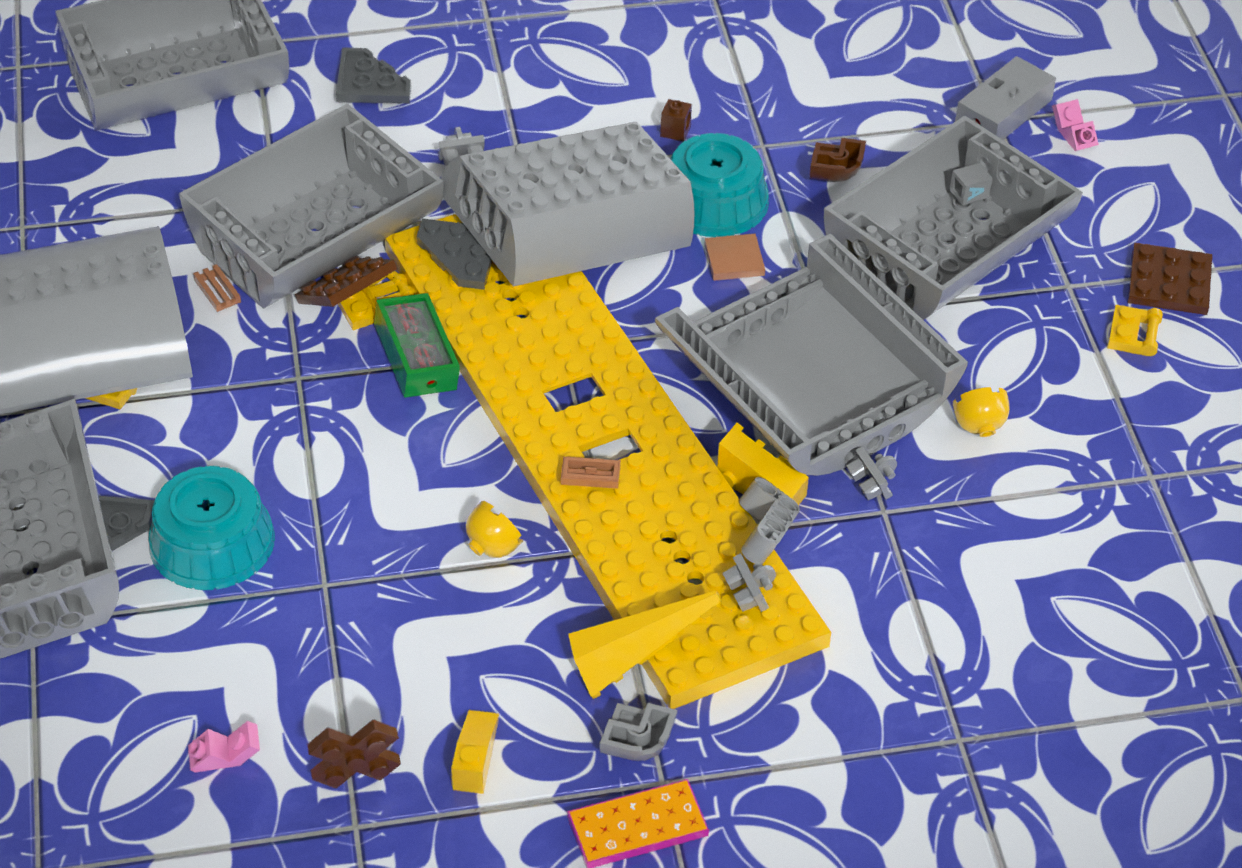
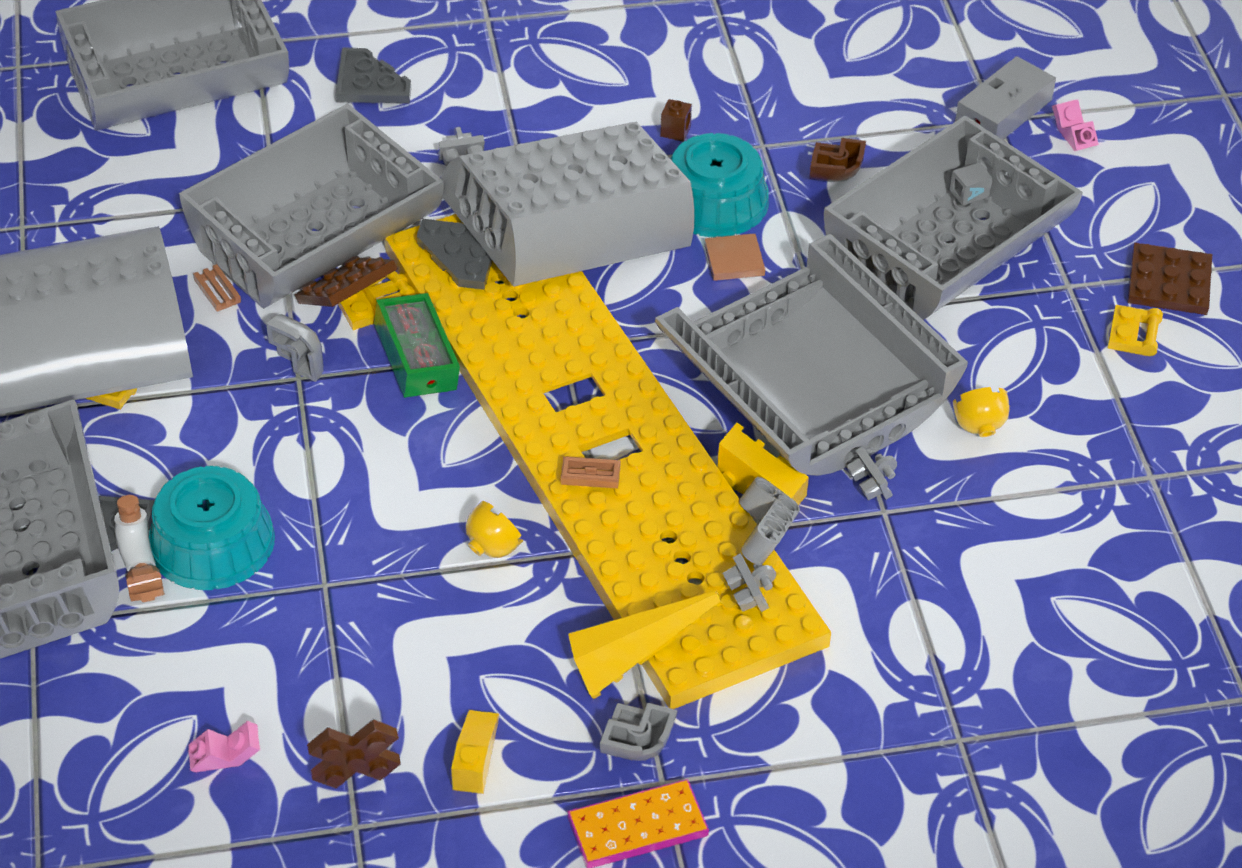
(134, 546): none -> piece
(297, 344): none -> light grey brick

